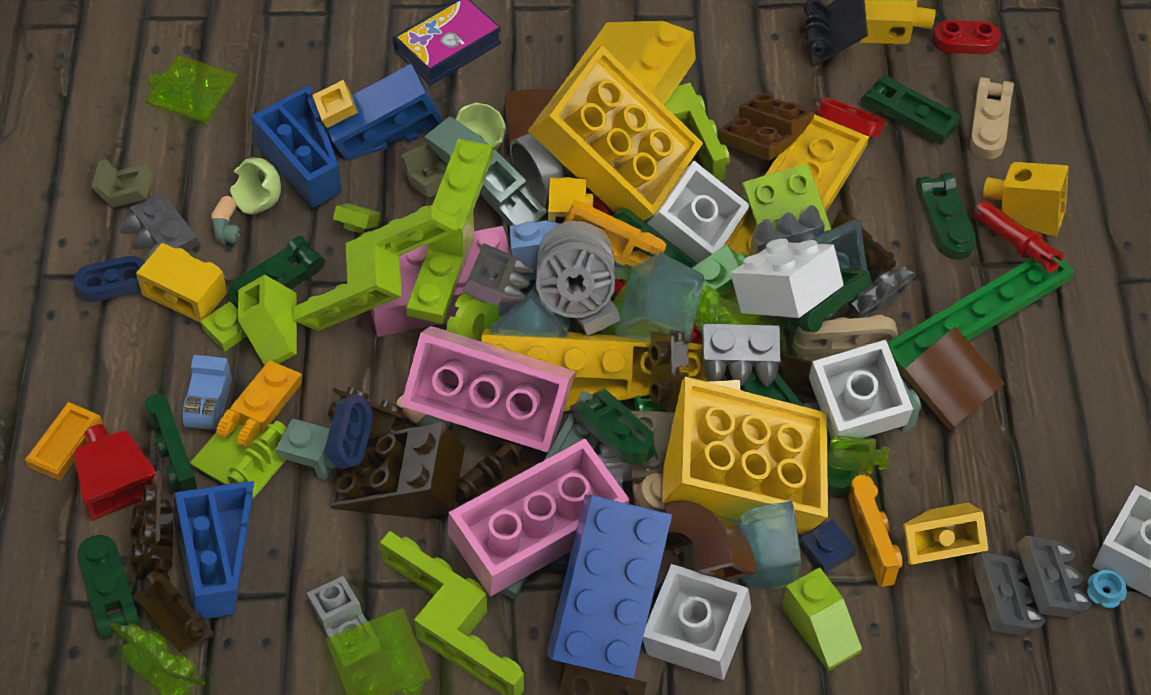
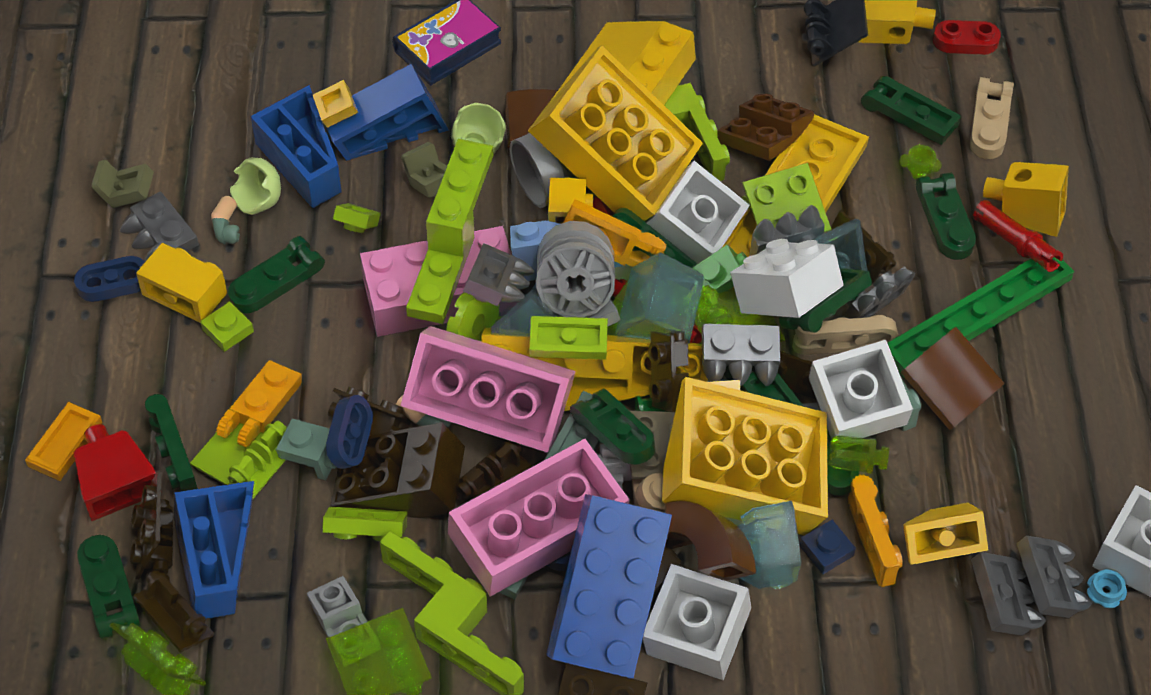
(190, 88): clear neon green hinge -> none
(207, 392): medium blue leg -> none
(268, 318): lime slope -> none
(350, 522): none -> lime plate
(374, 268): lime bracket -> none
(502, 185): sand green slope -> none
(568, 337): none -> lime plate
(821, 618): lime slope -> none
(851, 117): red plate -> none
(920, 161): none -> clear neon green plate

